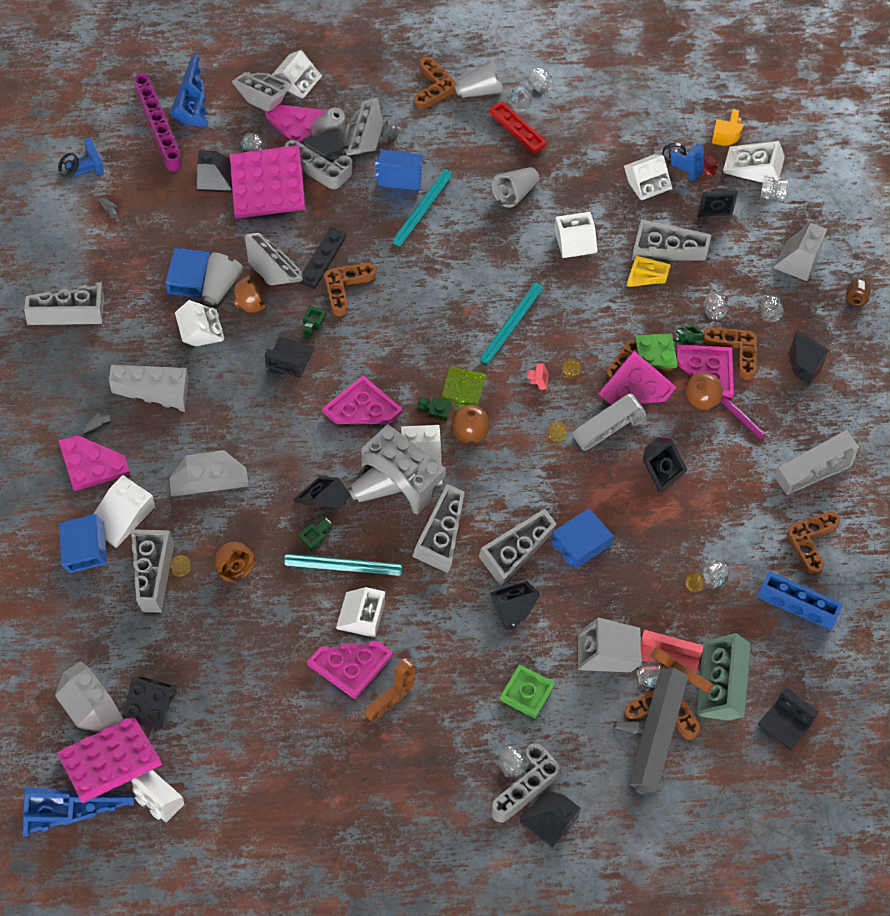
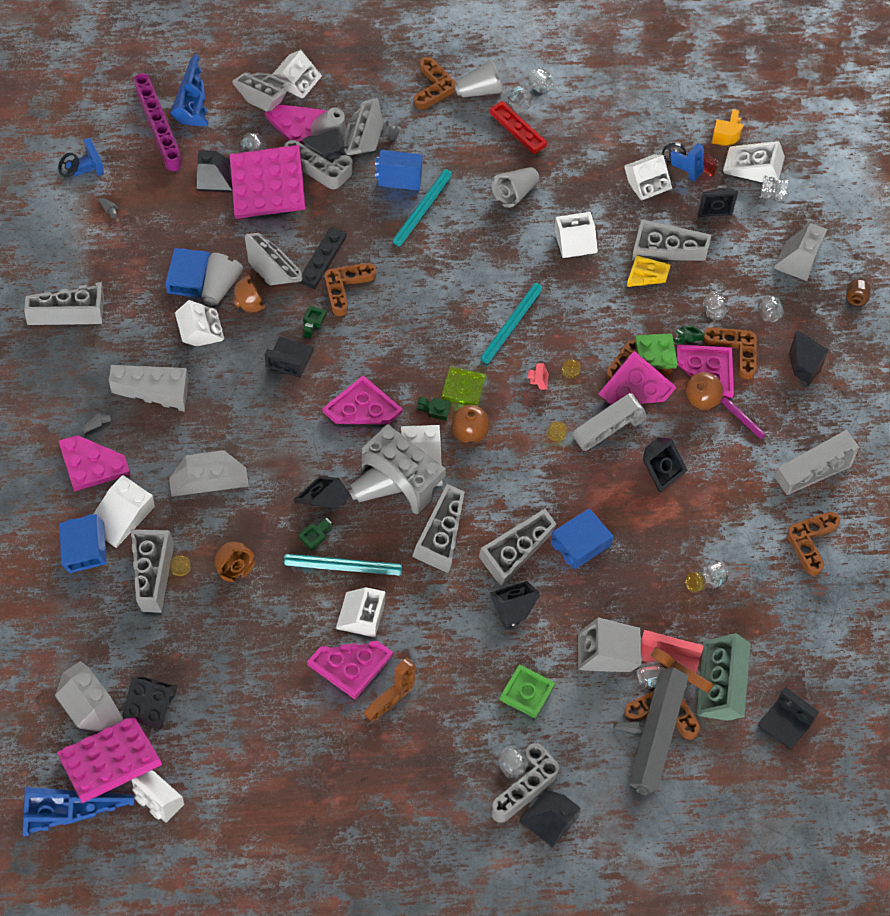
(800, 600): blue brick -> none

